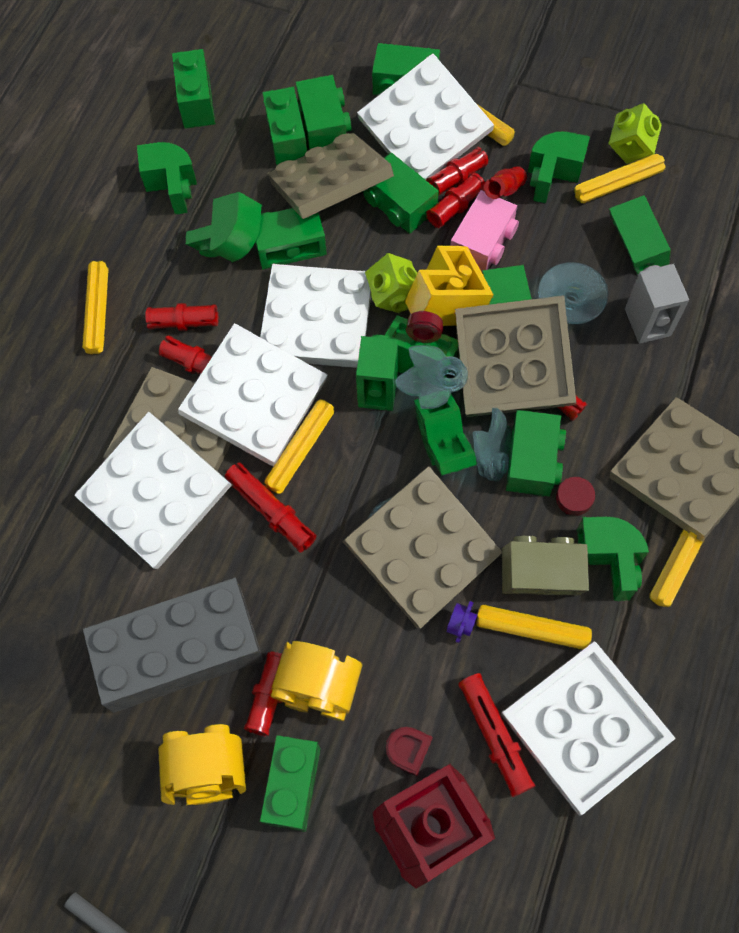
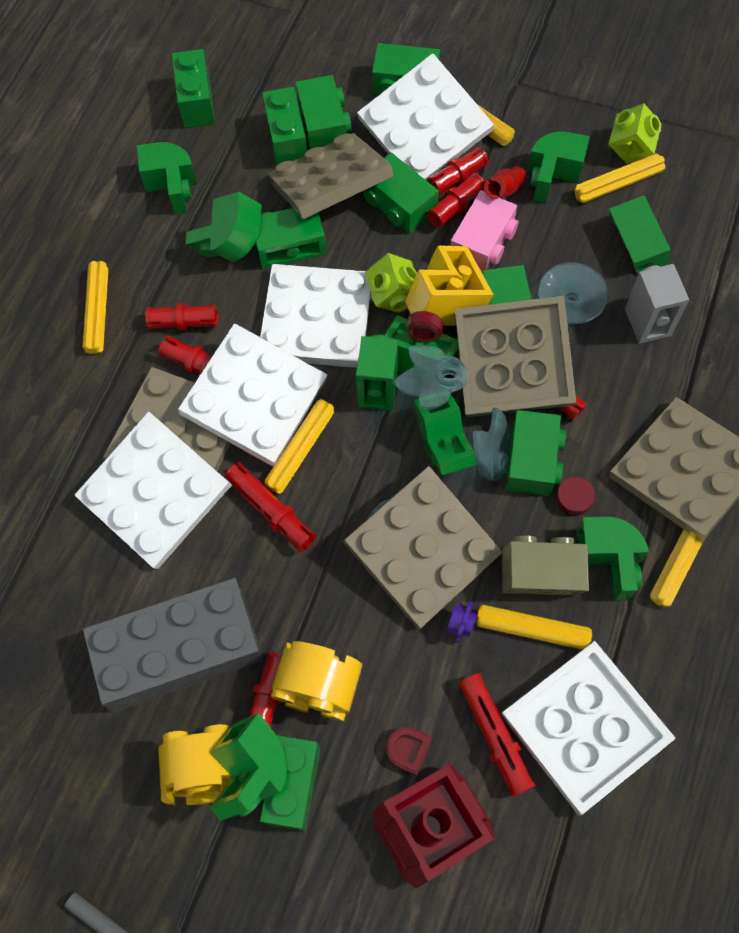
(254, 762): none -> green brick

